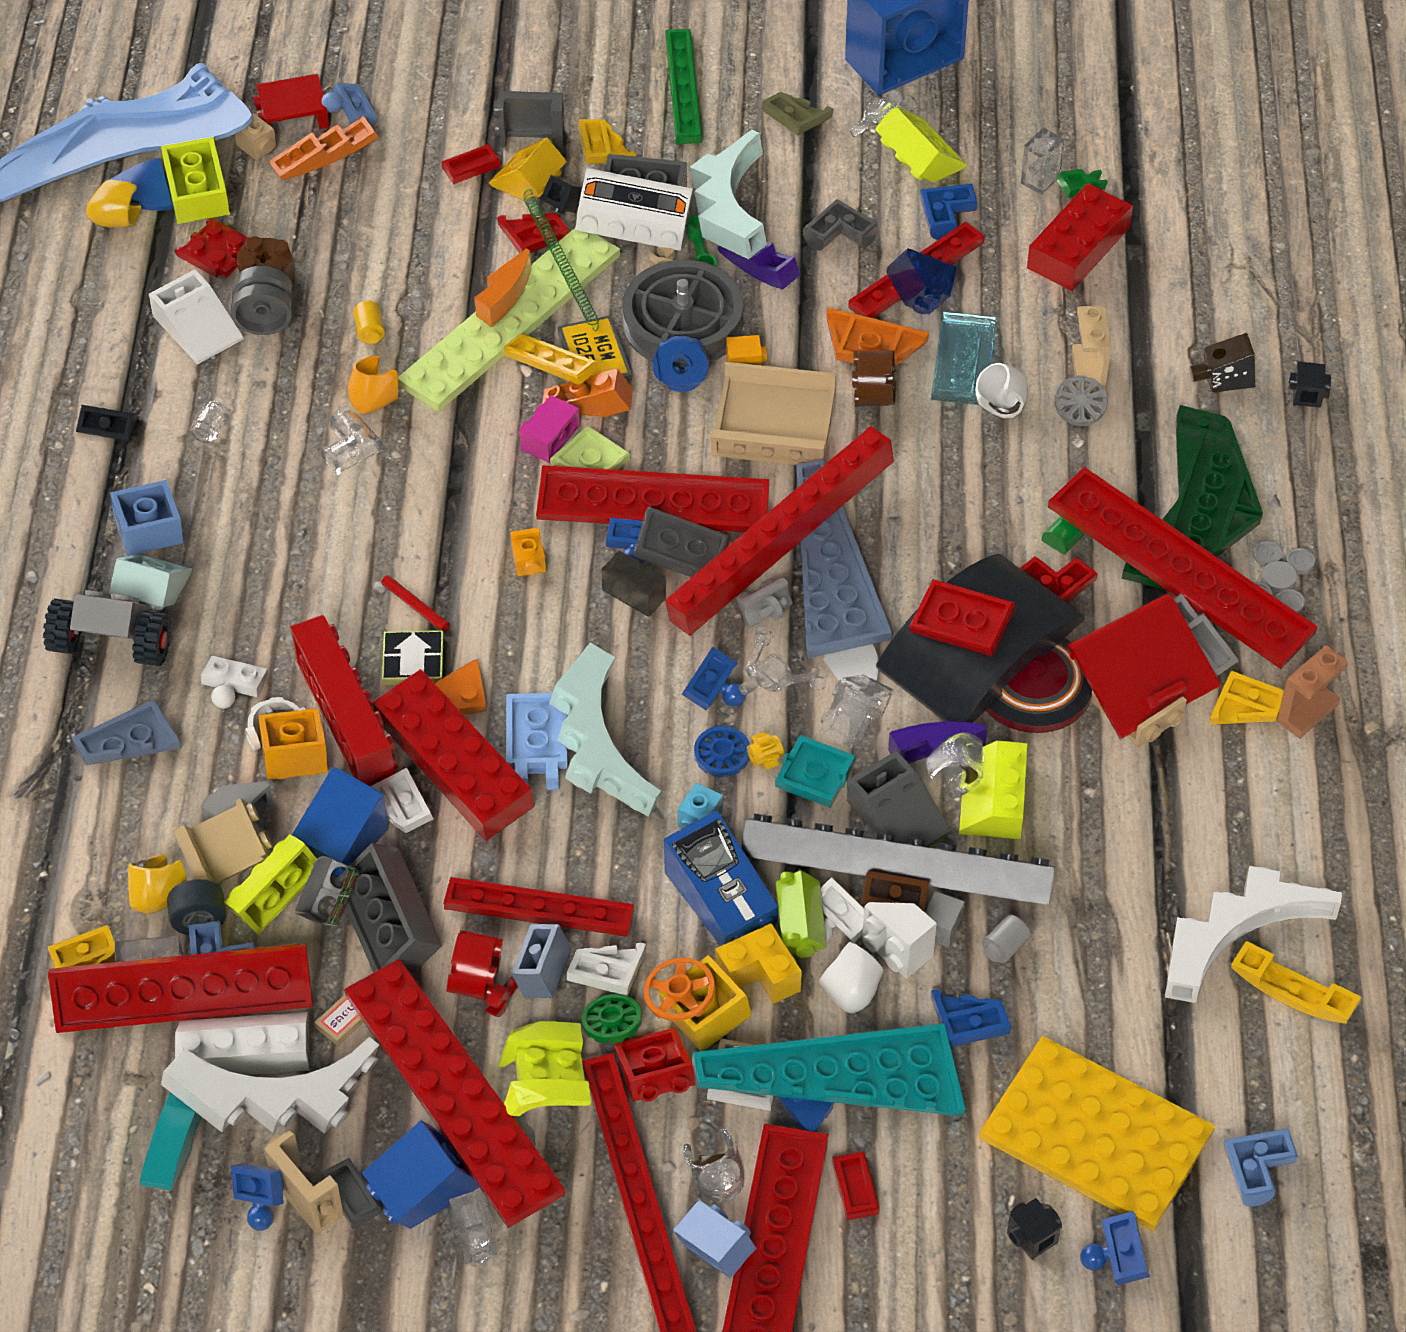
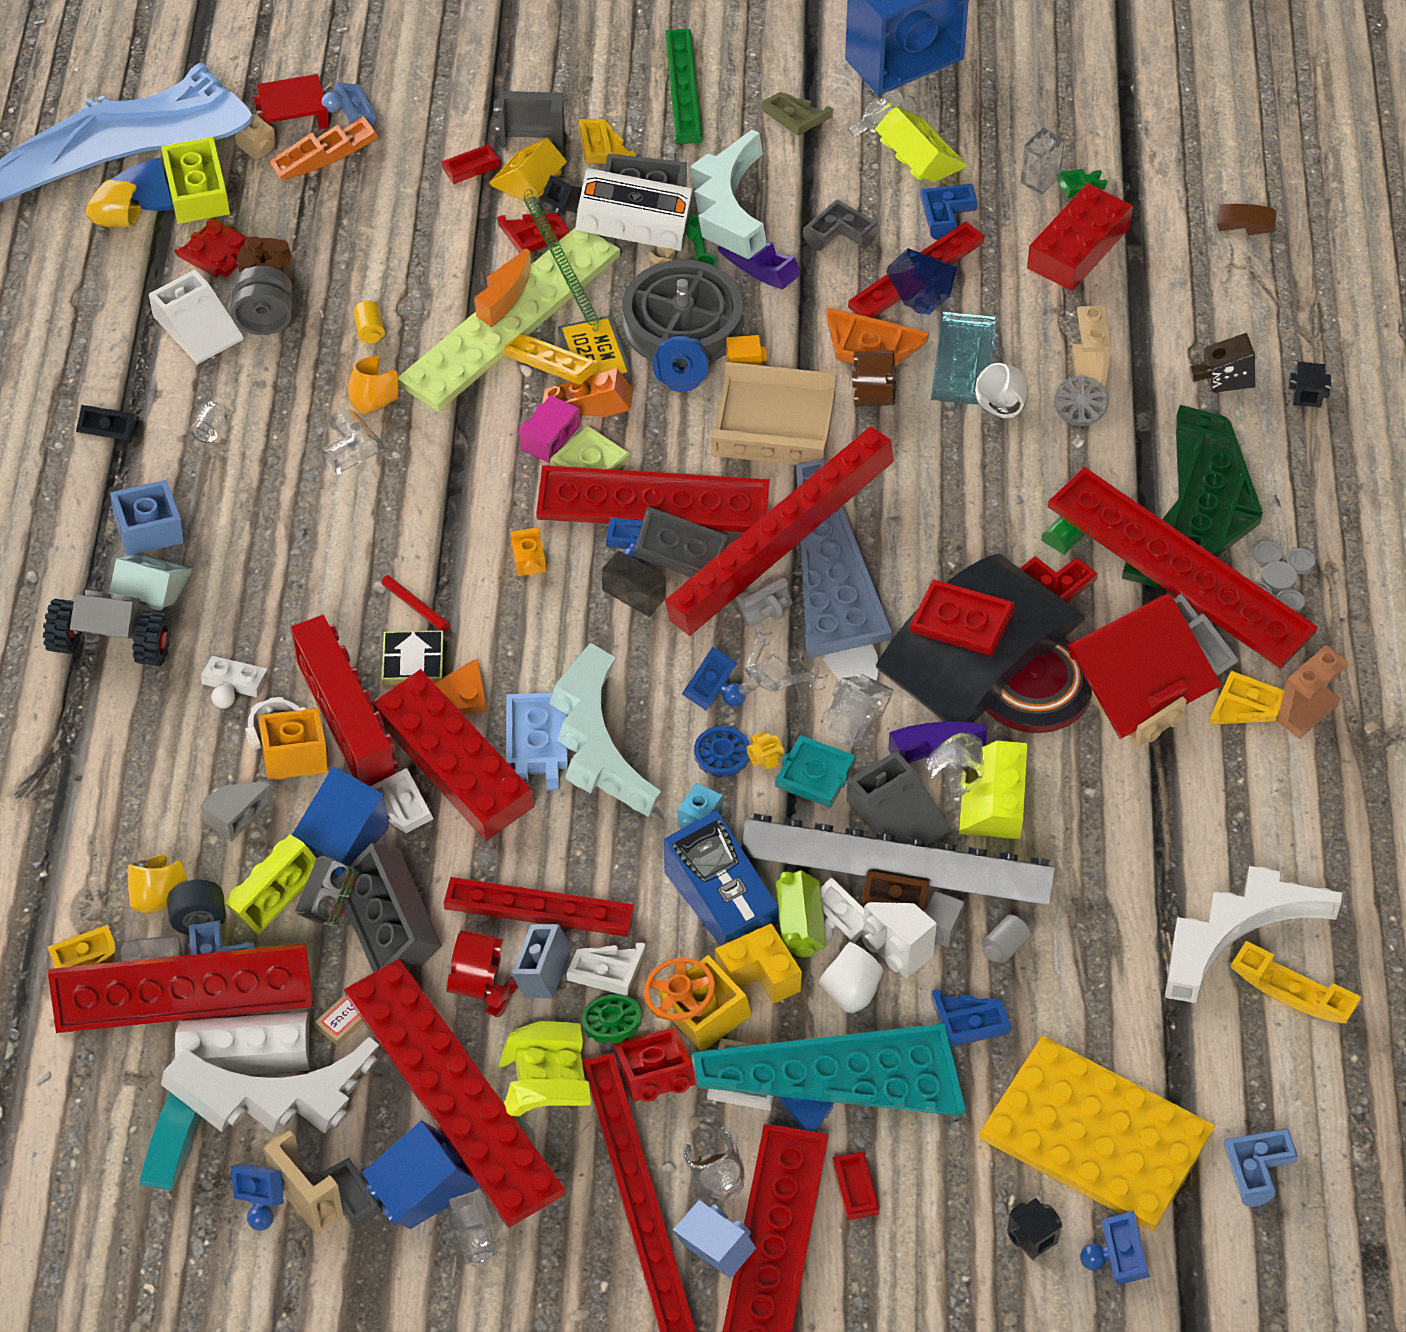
(127, 736): sand blue wing -> none
(224, 843): tan panel -> none
(1254, 218): none -> reddish brown slope

